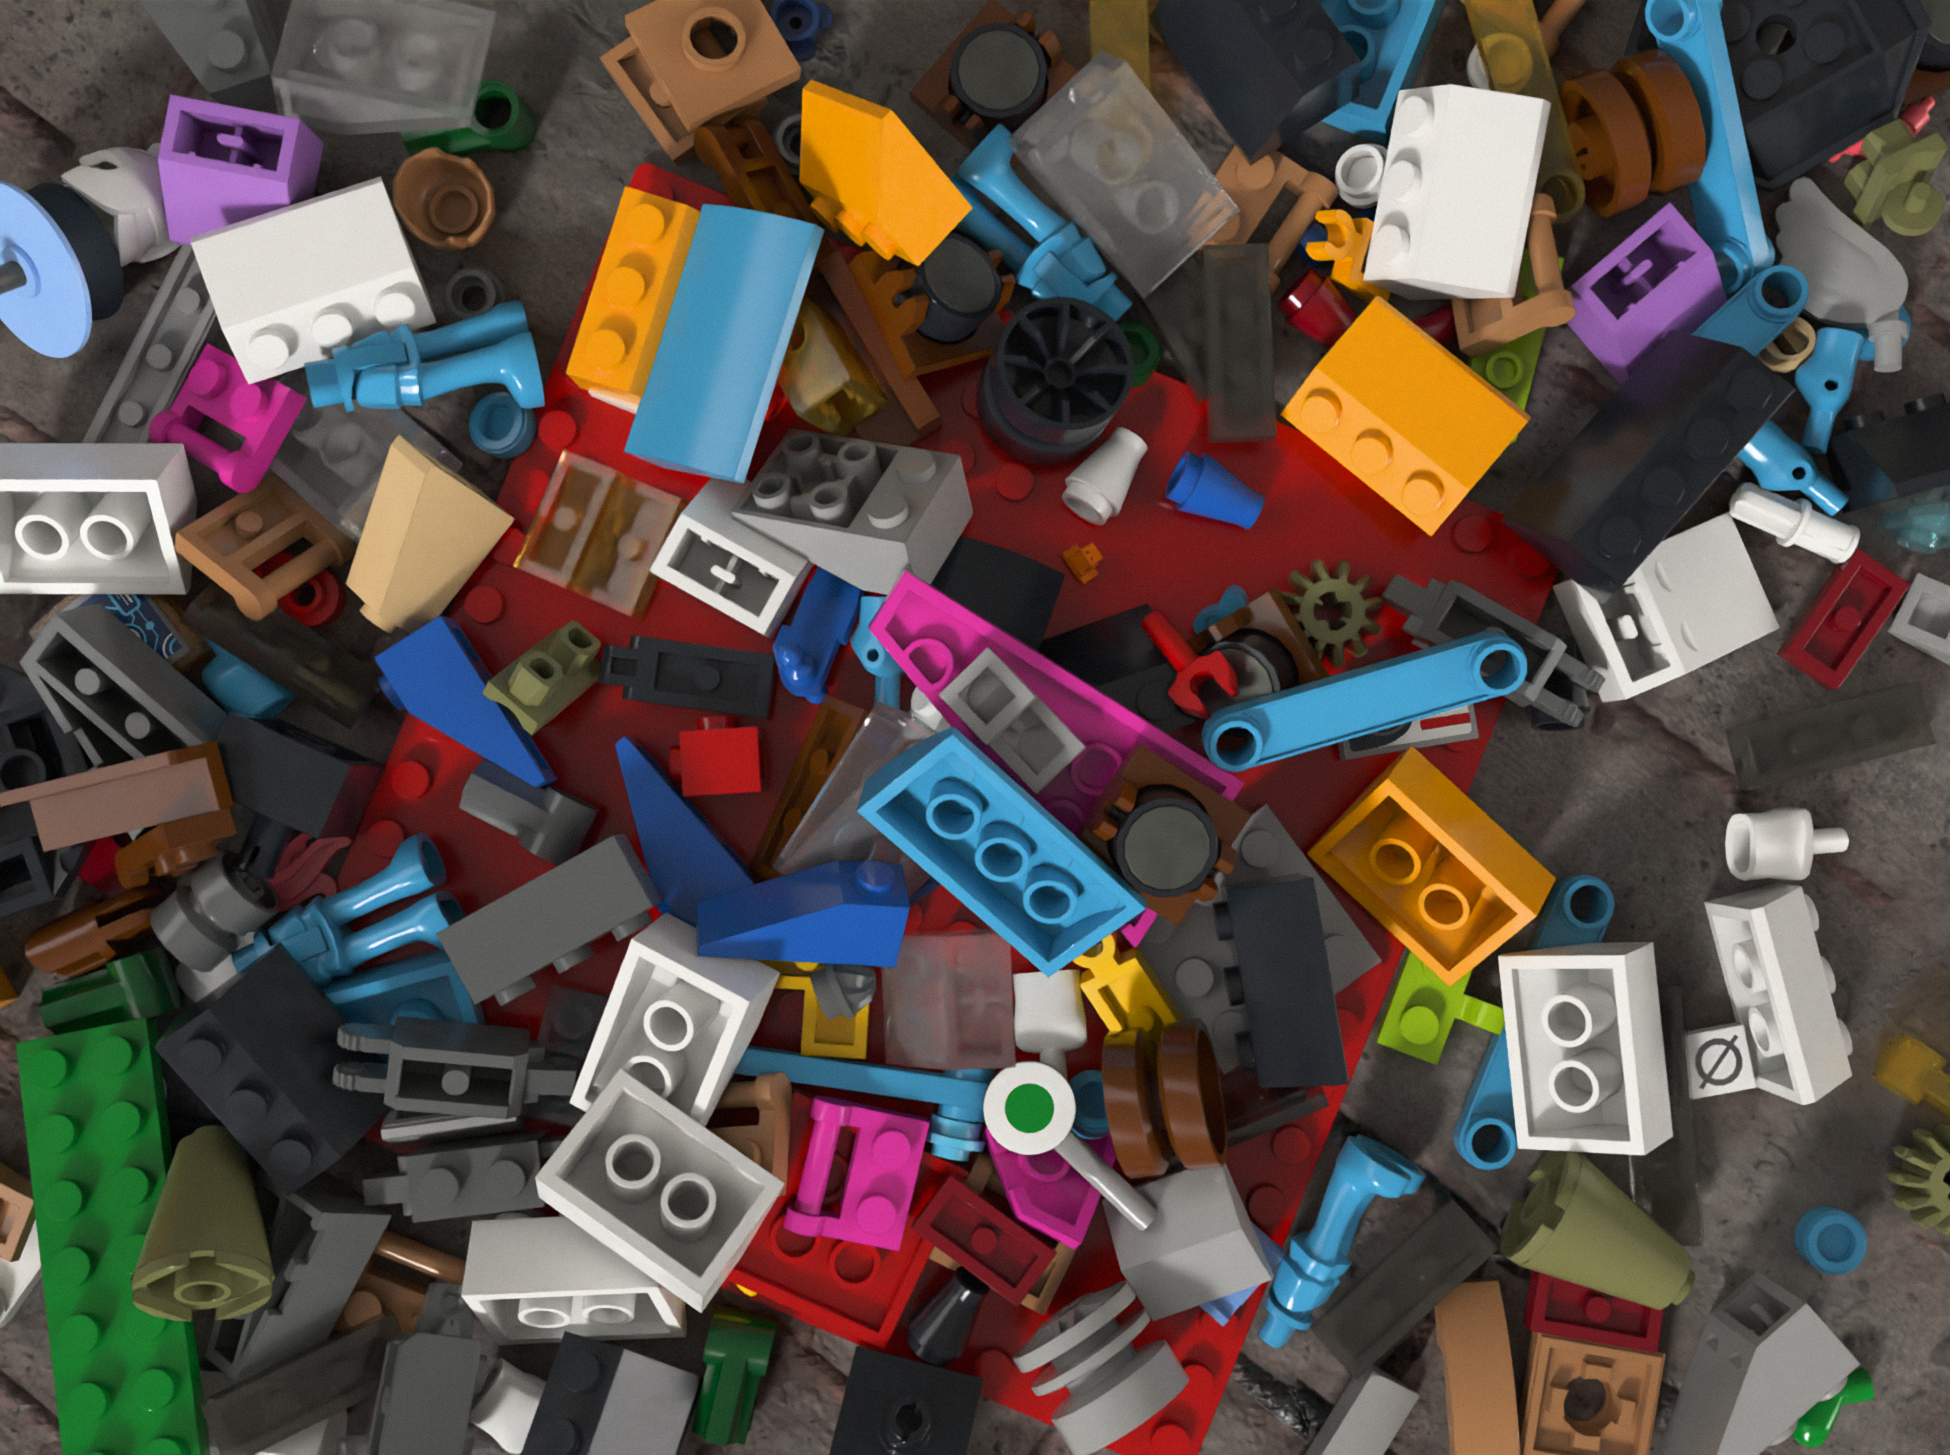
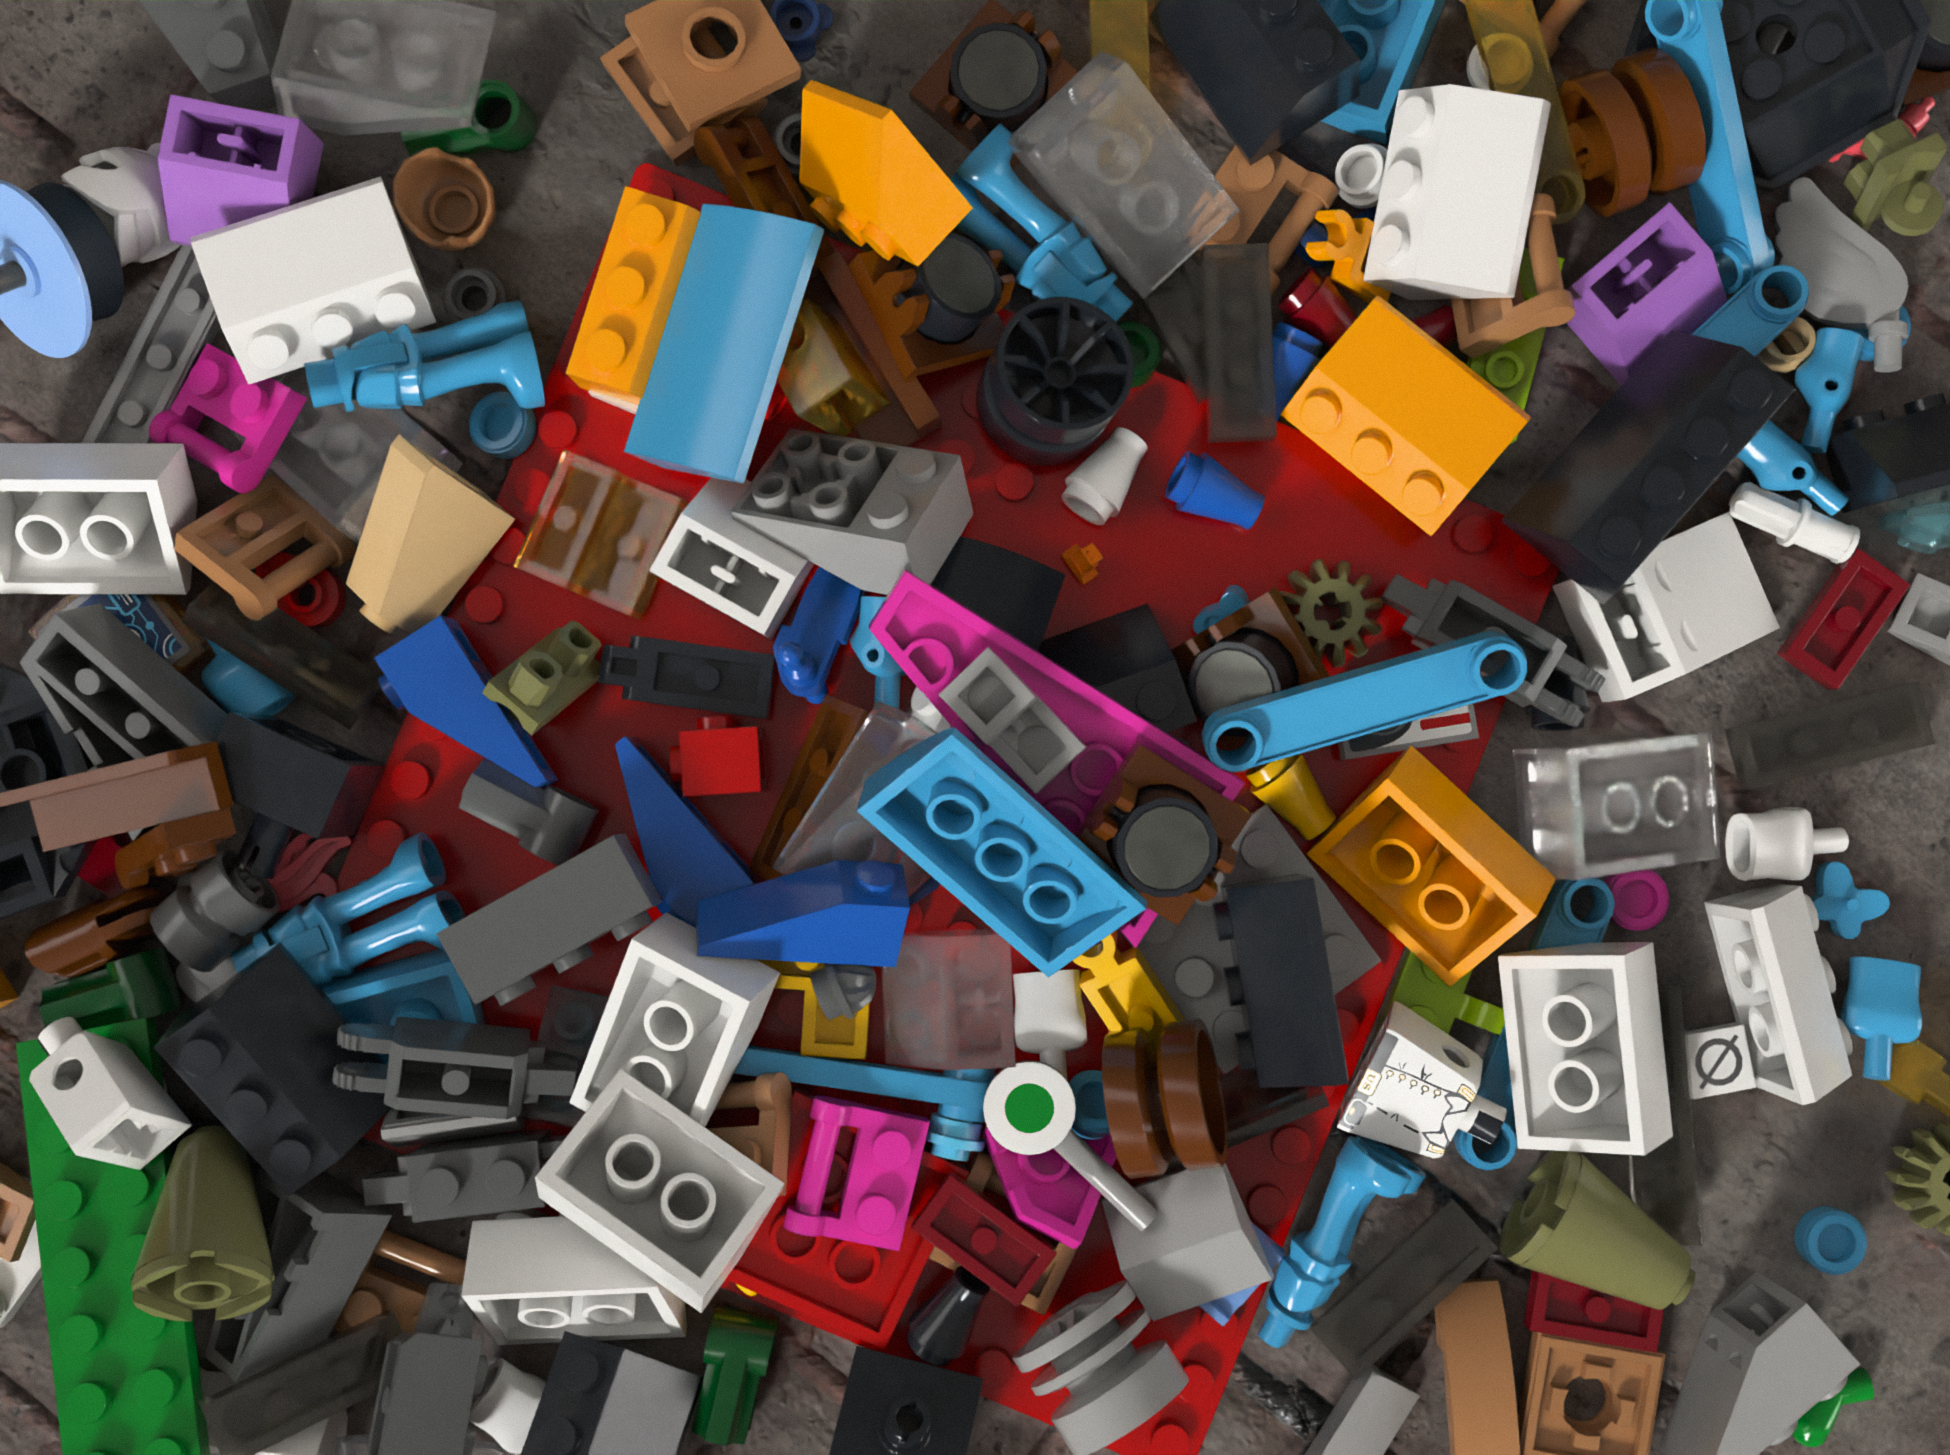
(104, 1097): none -> white torso
(1190, 668): red bar -> none
(1293, 361): none -> blue cone
(1293, 794): none -> yellow cone
(1418, 1089): none -> white torso
(1618, 804): none -> clear slope
(1639, 899): none -> dark pink tile
(1843, 903): none -> dark azure piece
(1882, 1009): none -> dark azure piece

